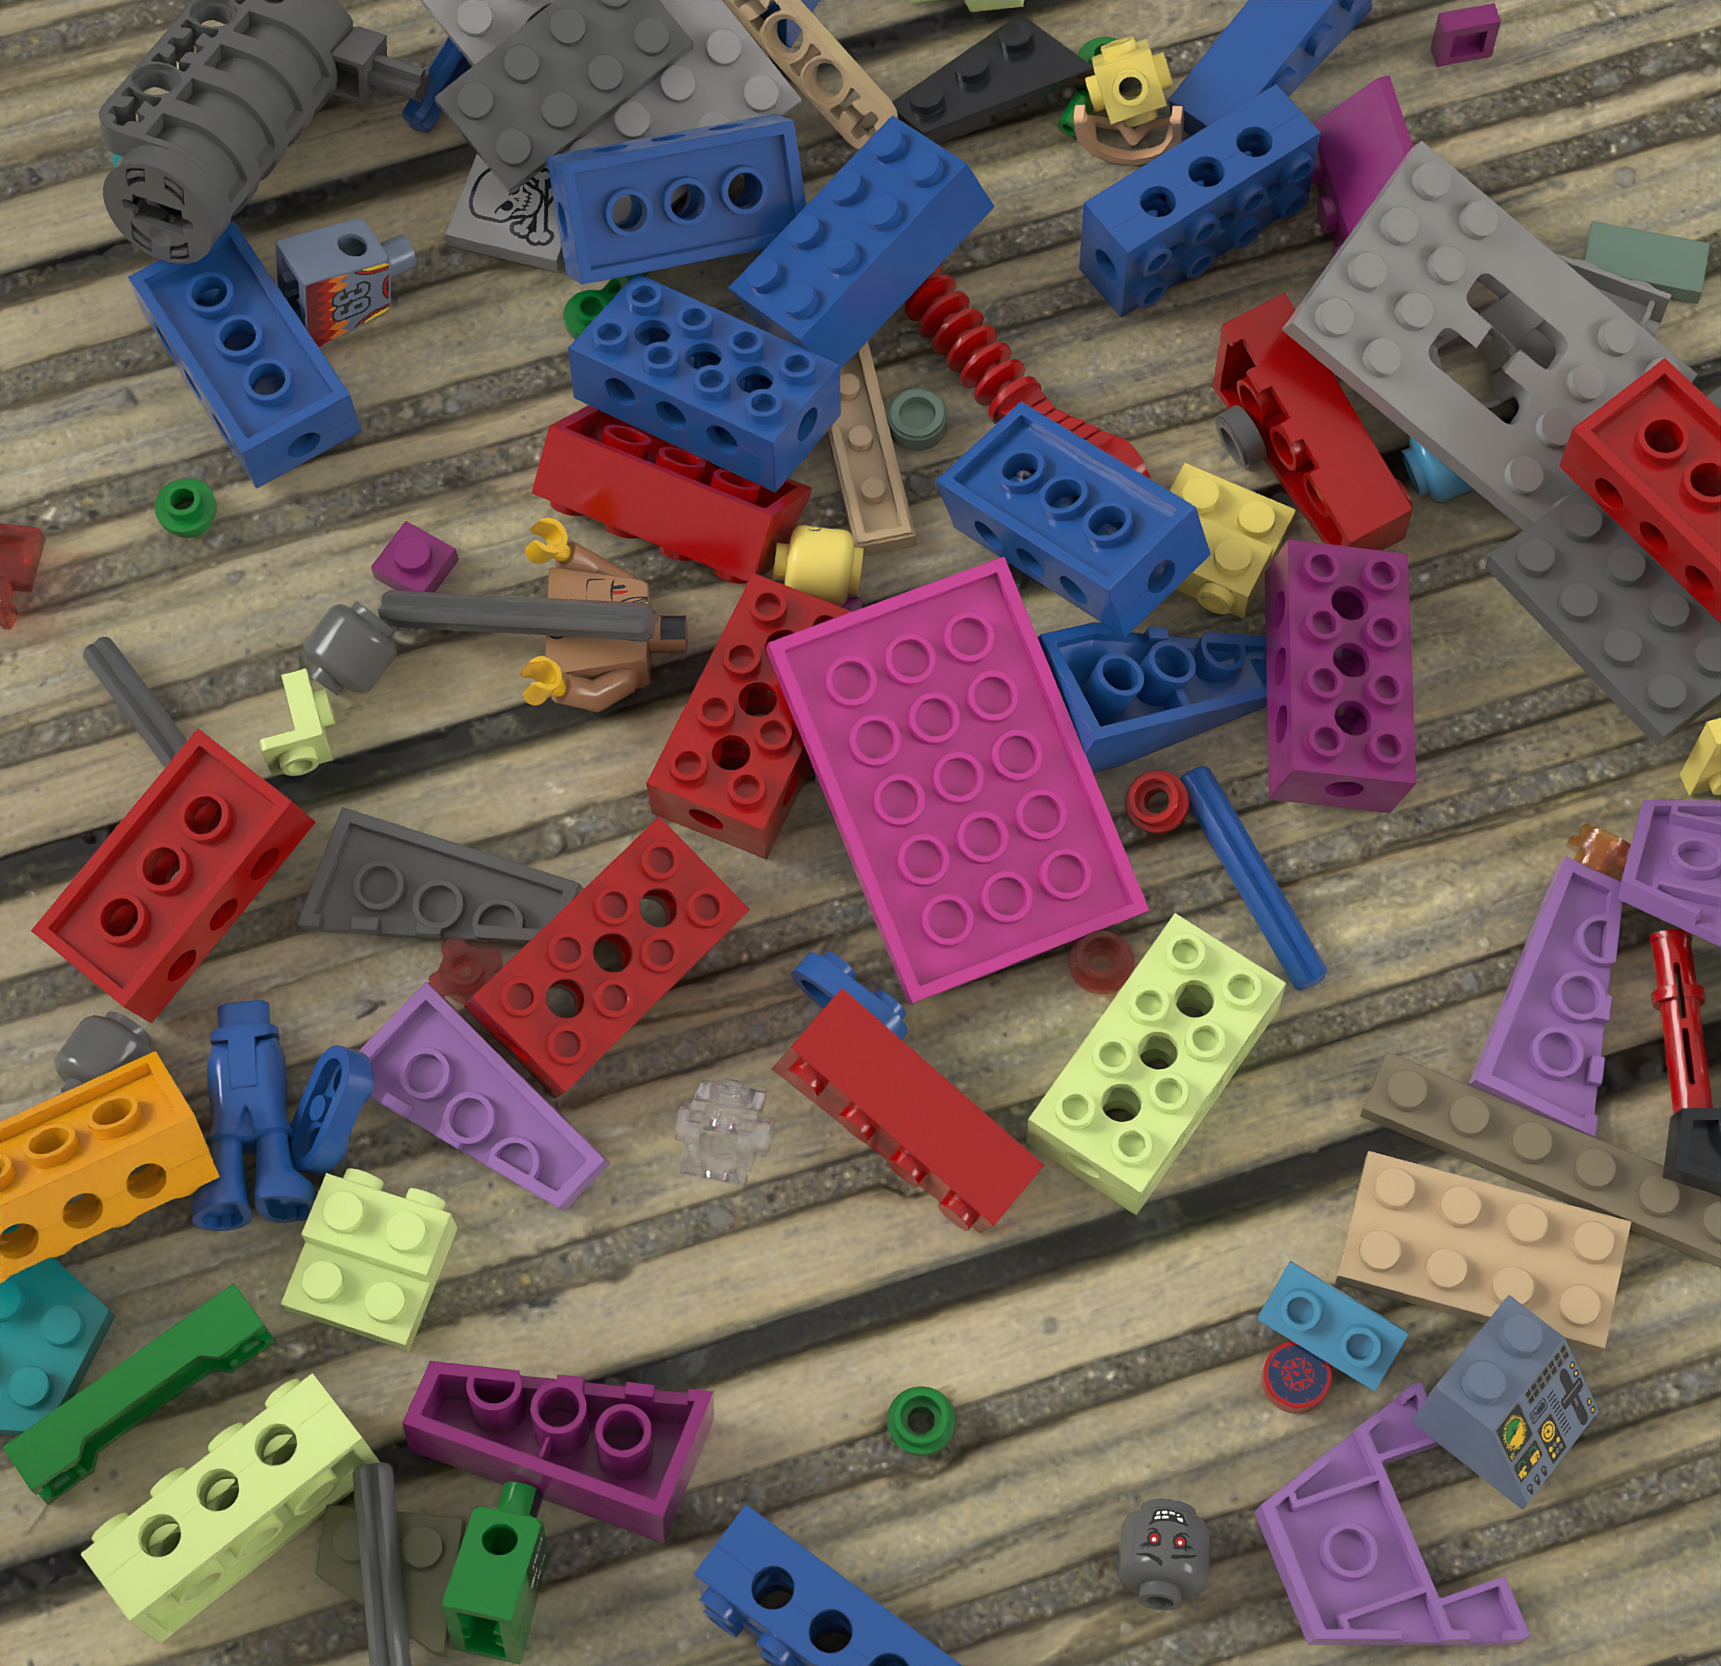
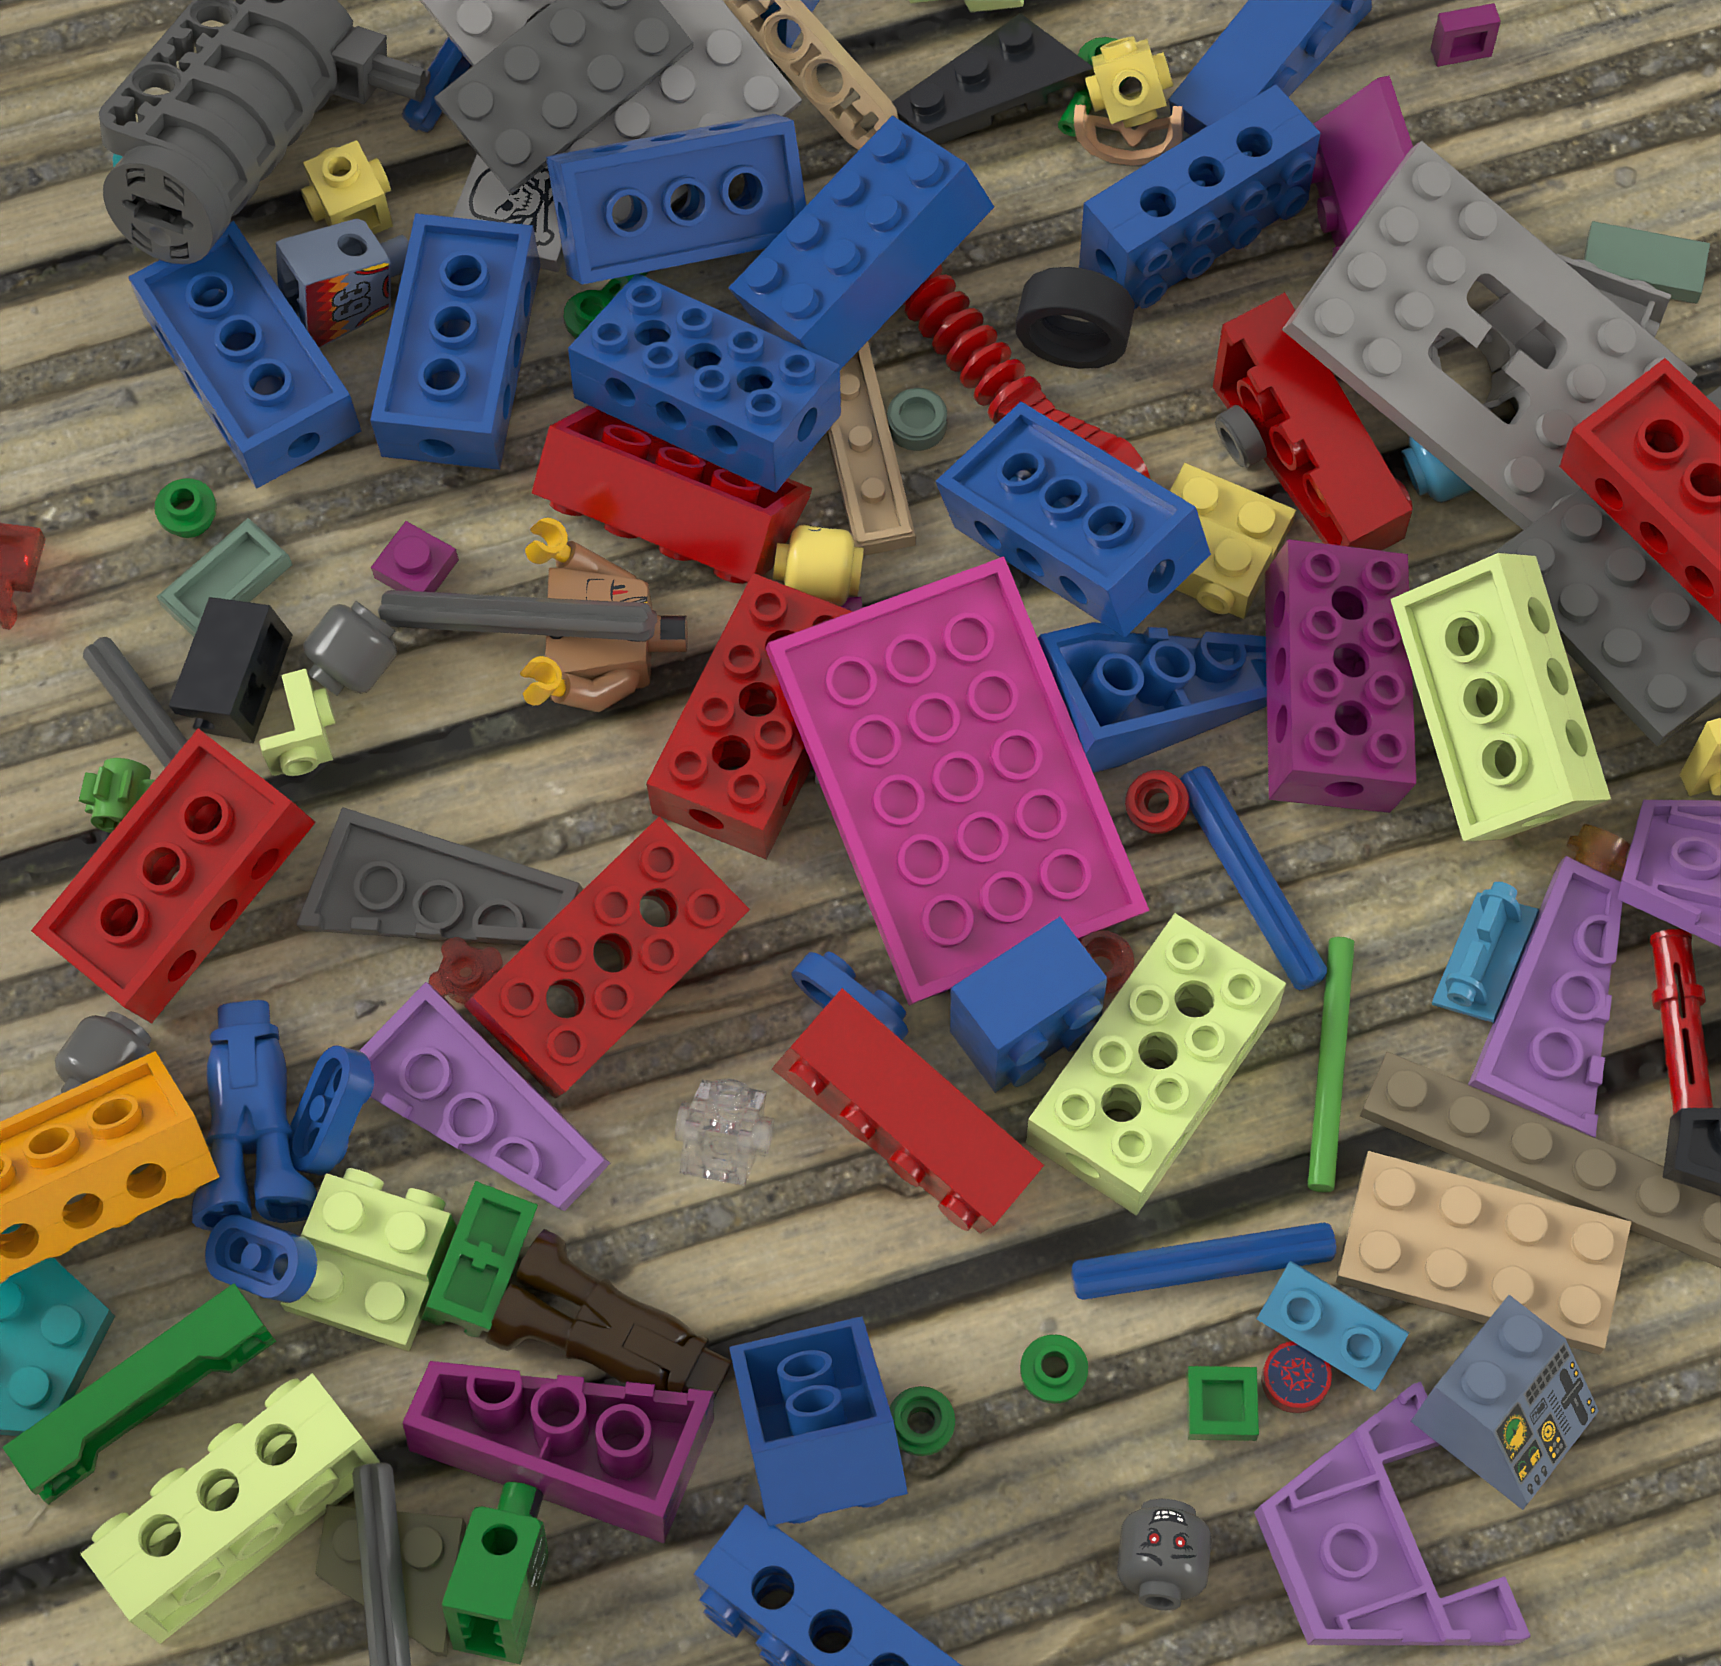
(114, 791): none -> bright green gear
(231, 570): none -> sand green tile
(231, 668): none -> black hinge
(261, 1258): none -> blue plate
(347, 188): none -> light yellow brick
(456, 341): none -> blue brick
(480, 1259): none -> green hinge
(610, 1328): none -> dark brown piece
(818, 1422): none -> blue brick
(1028, 1005): none -> blue brick
(1054, 1389): none -> green plate
(1080, 295): none -> black tyre
(1203, 1260): none -> blue axle
(1222, 1403): none -> green plate
(1331, 1065): none -> bright green bar
(1486, 953): none -> dark azure hinge
(1500, 697): none -> yellowish green brick

